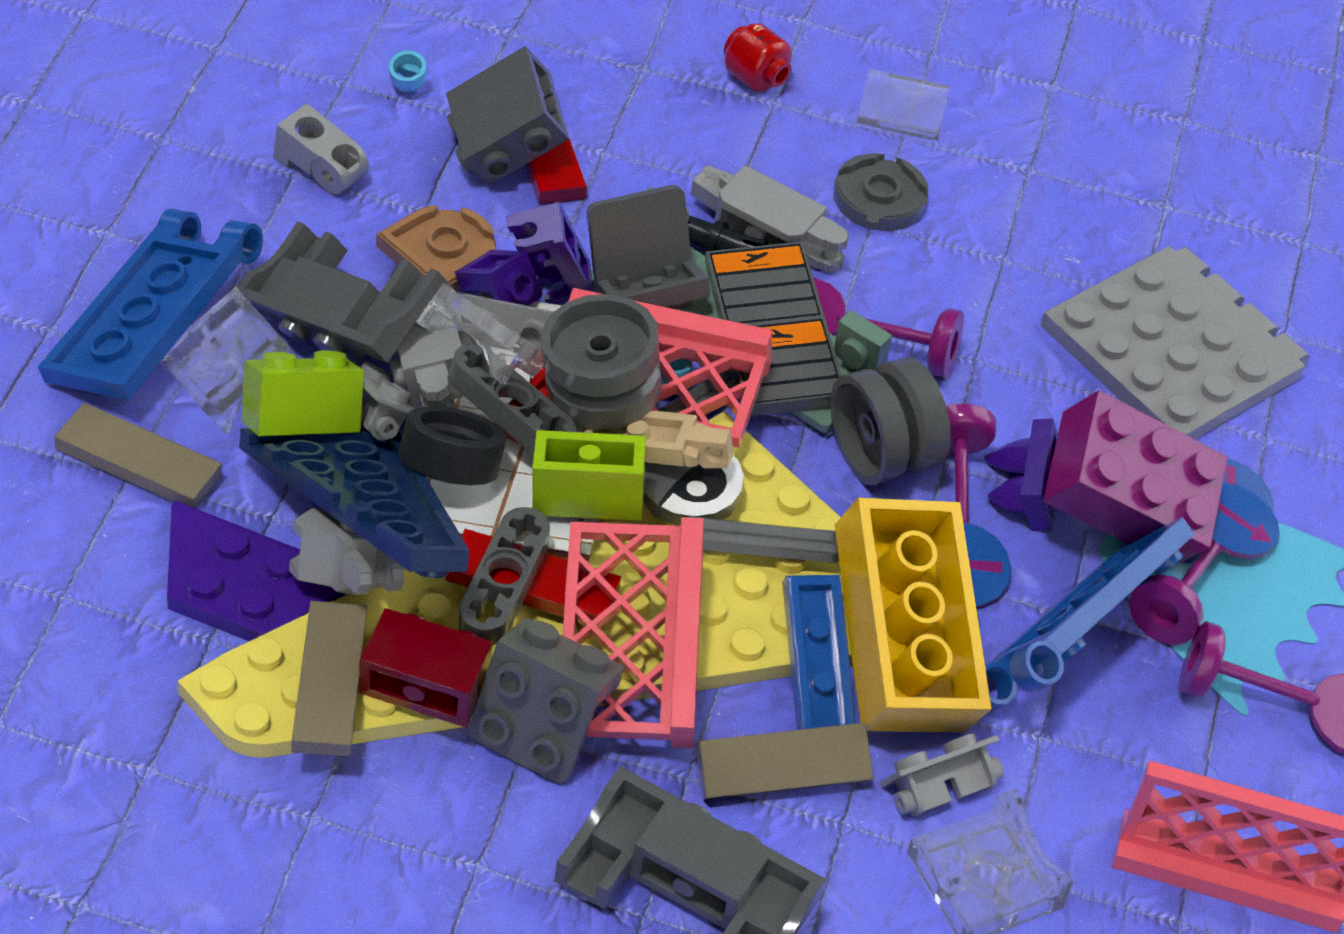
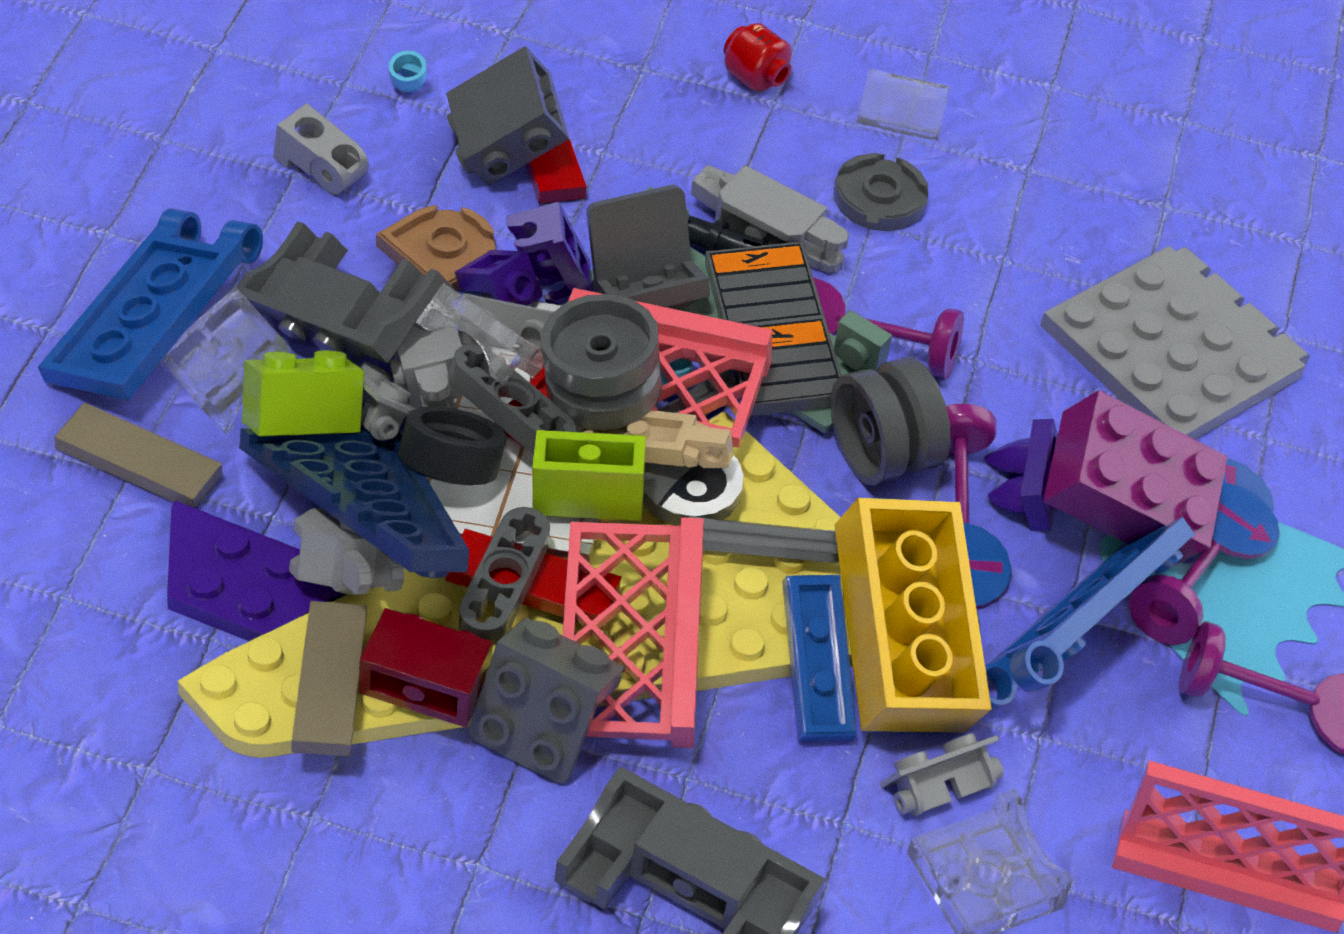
(784, 761): dark tan tile -> none

